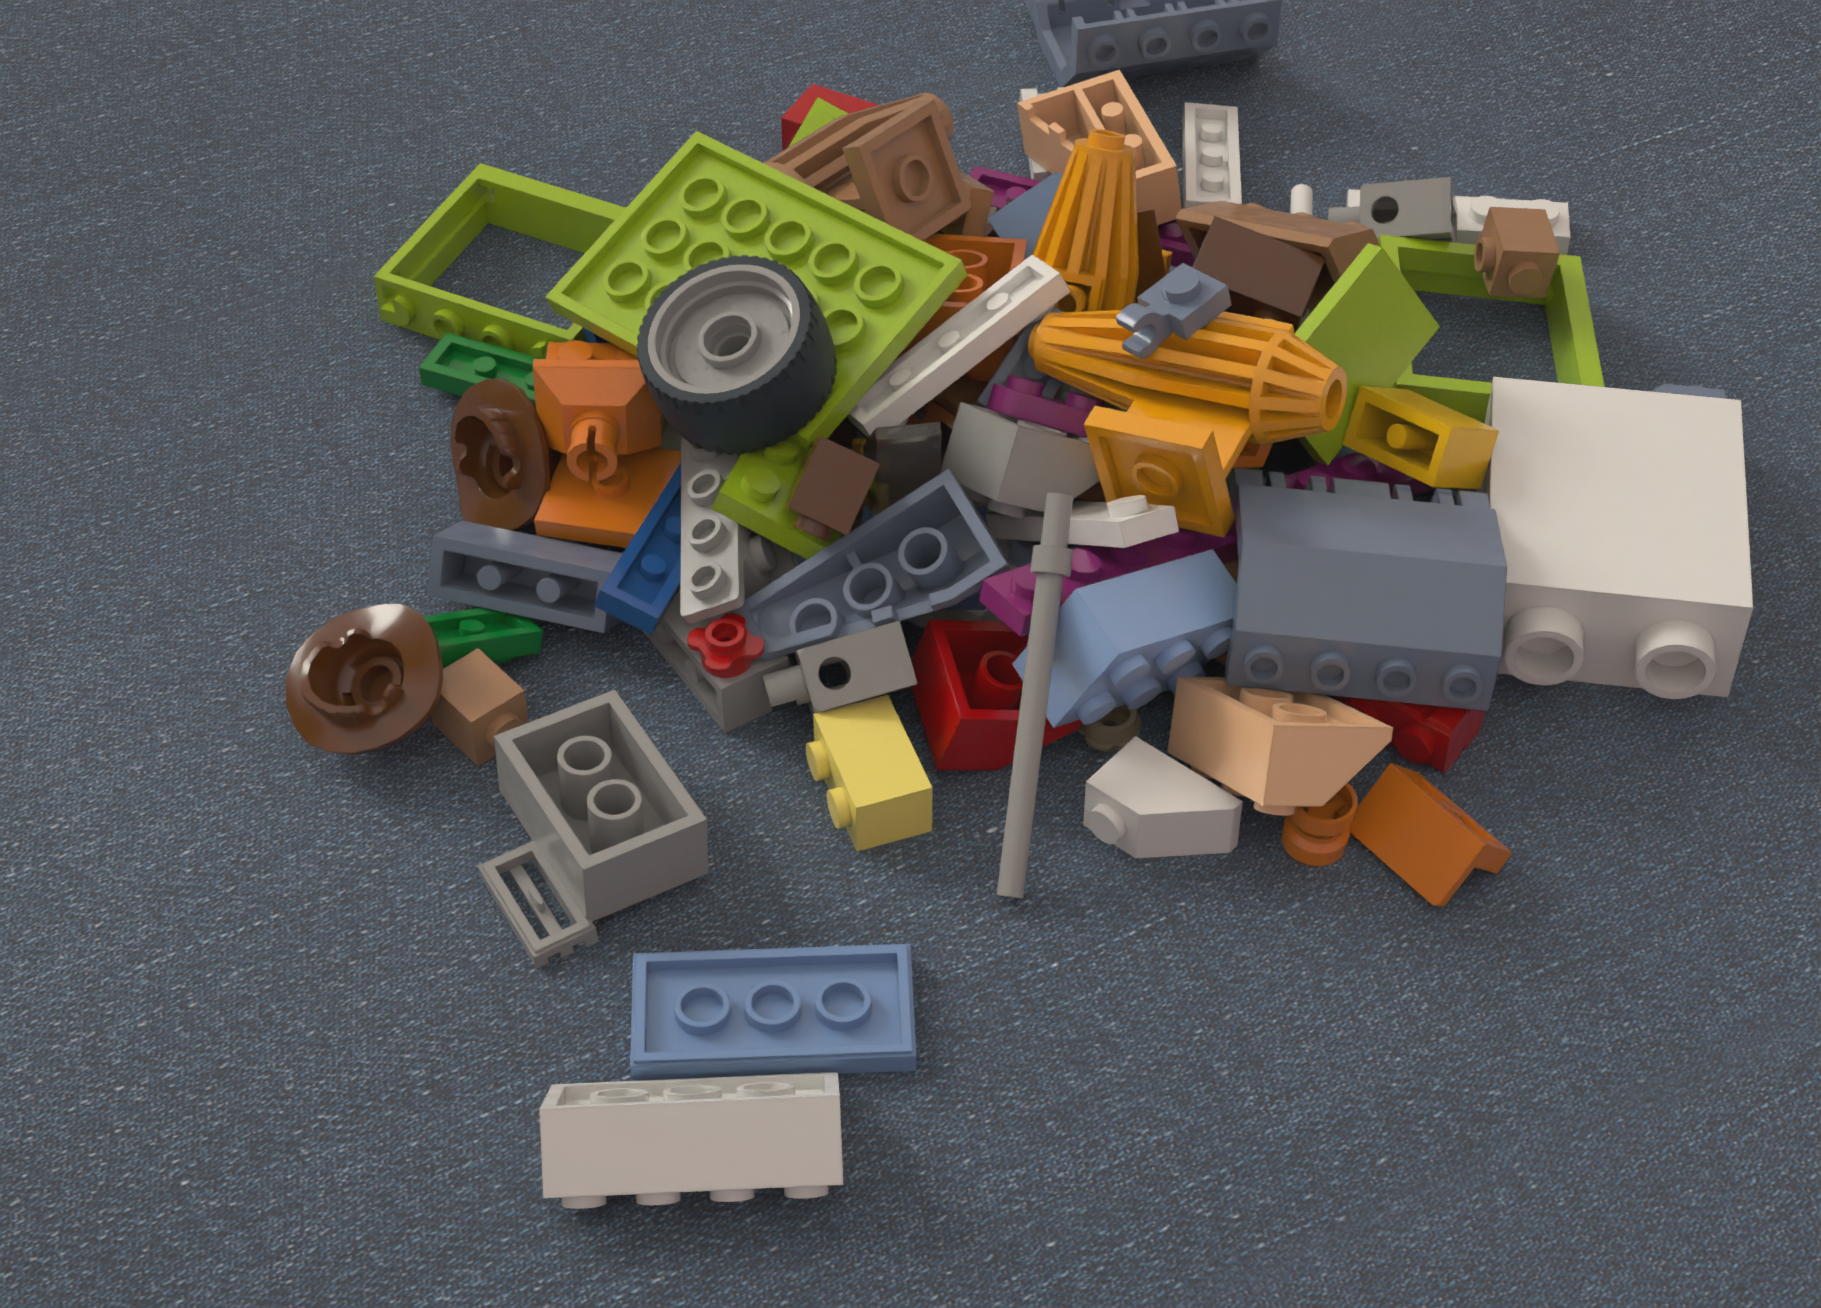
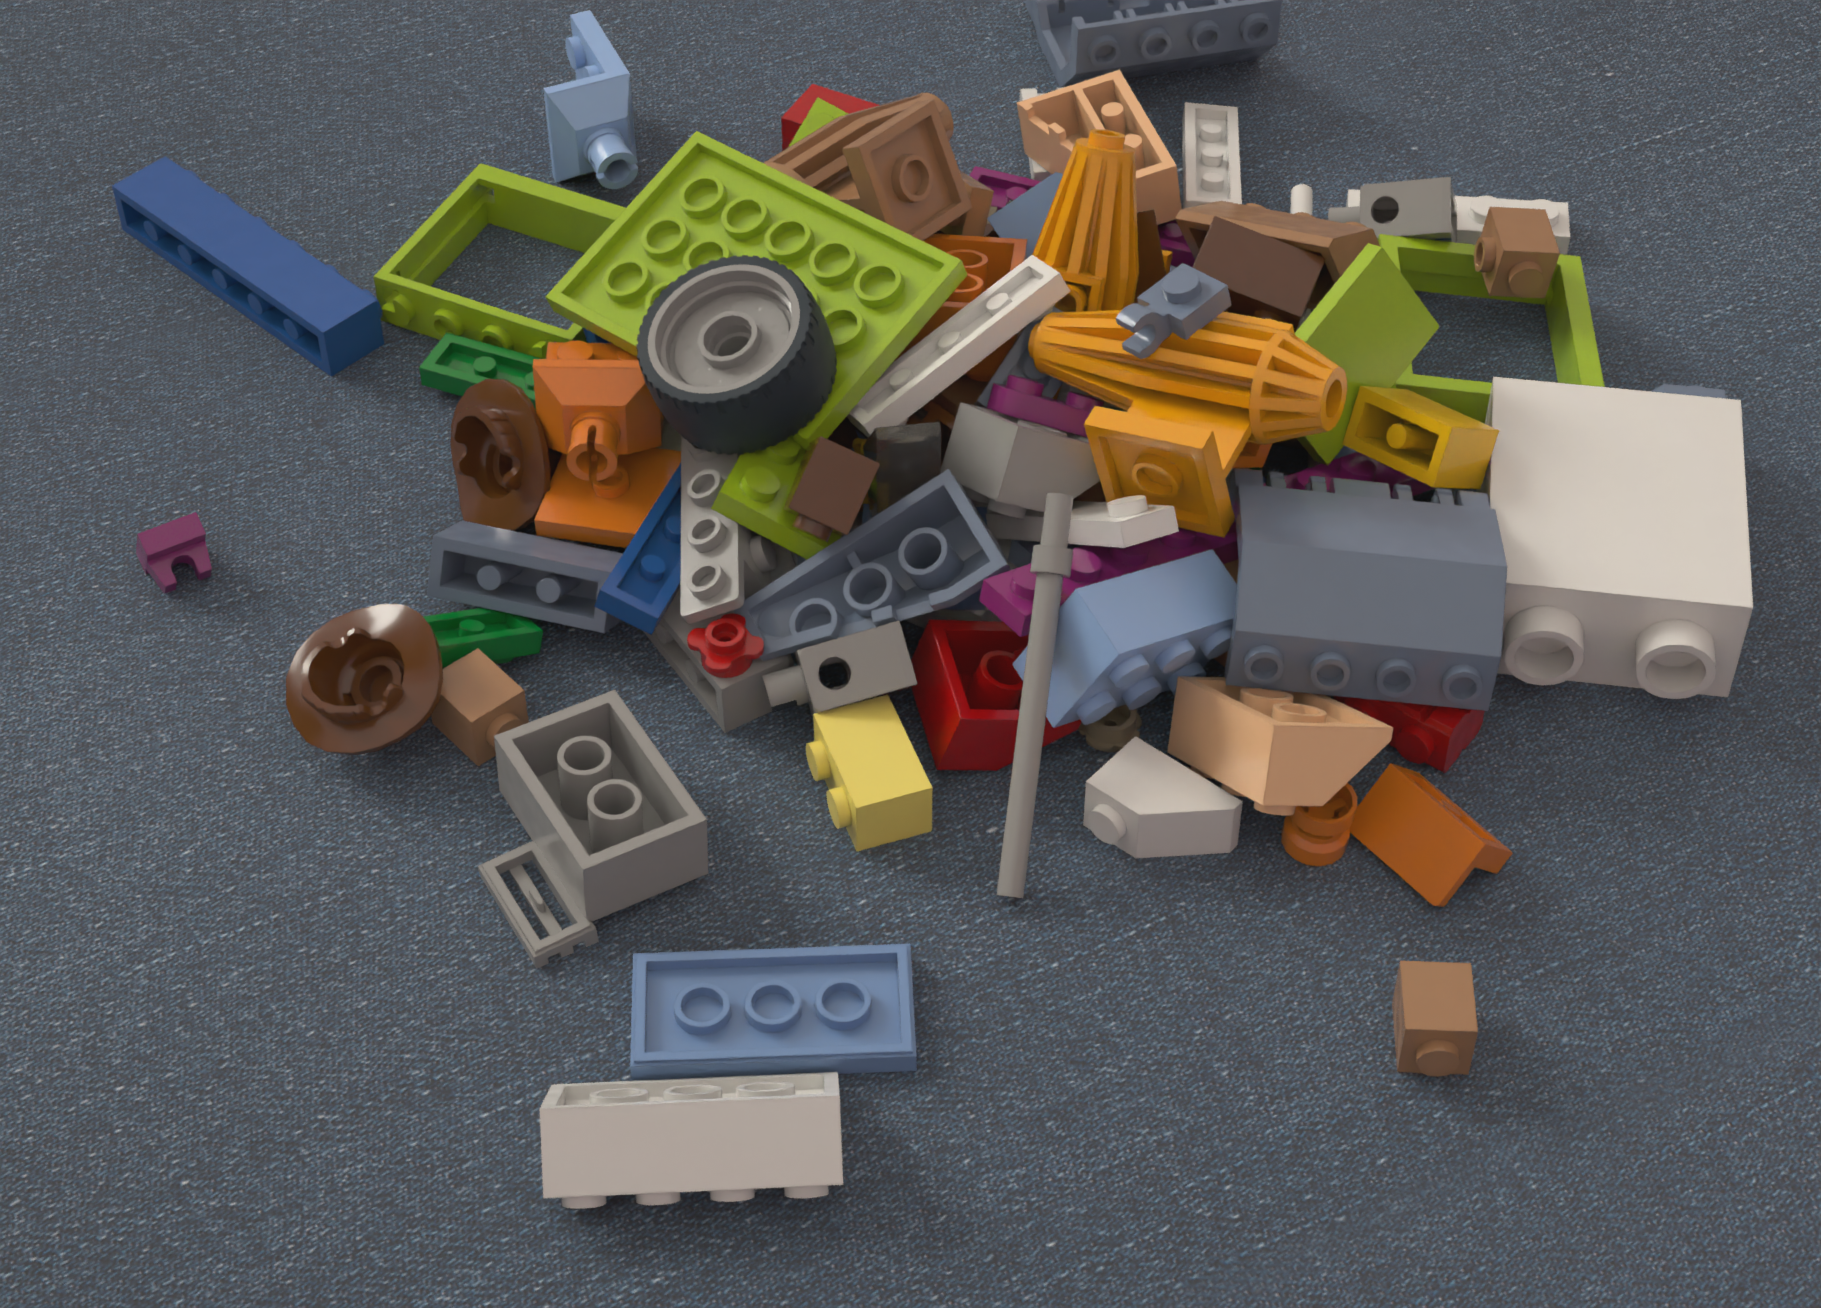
(172, 544): none -> magenta tile
(250, 265): none -> blue brick
(592, 116): none -> light blue plate
(1434, 1018): none -> medium nougat brick

